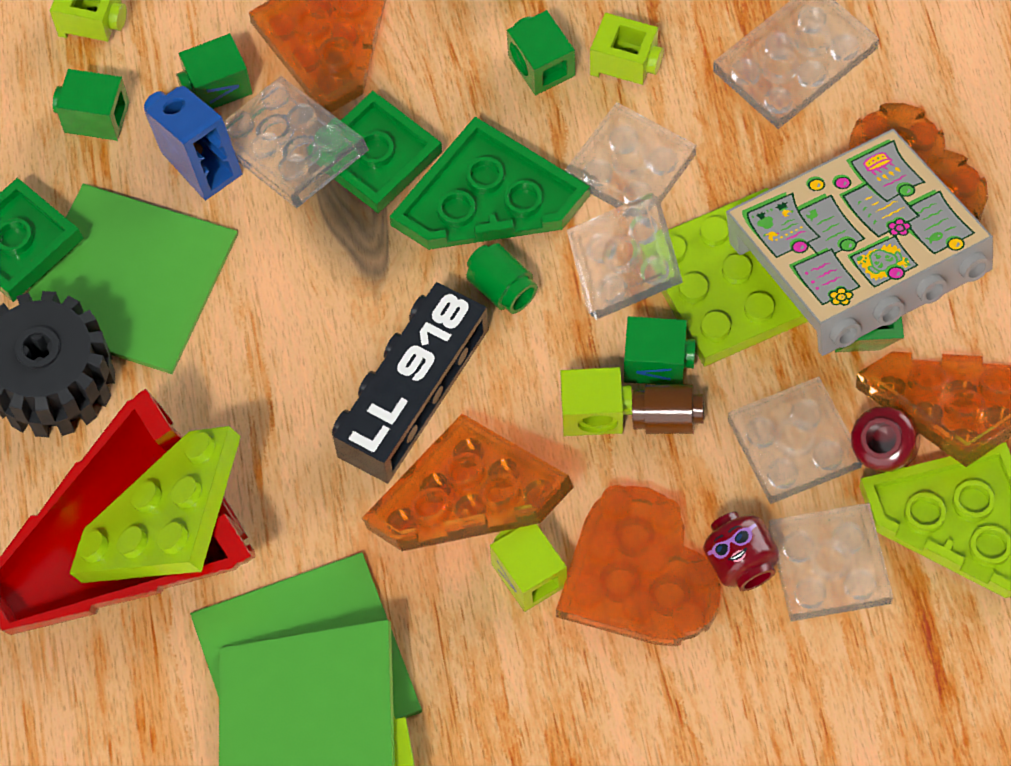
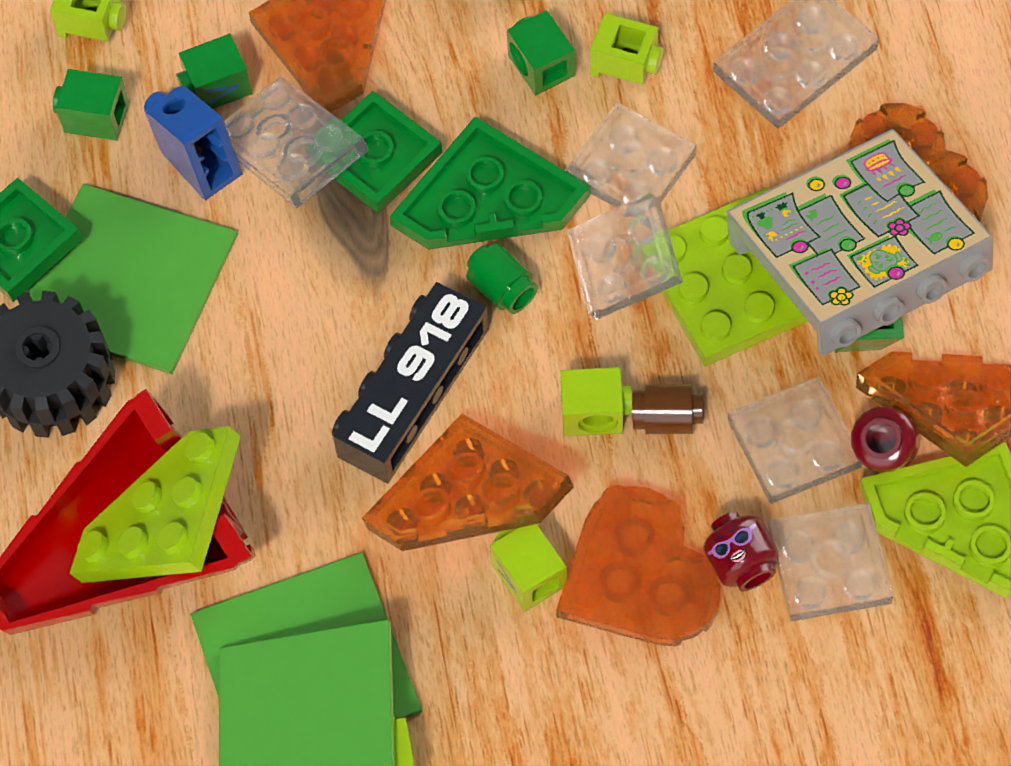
(657, 351): green brick -> none

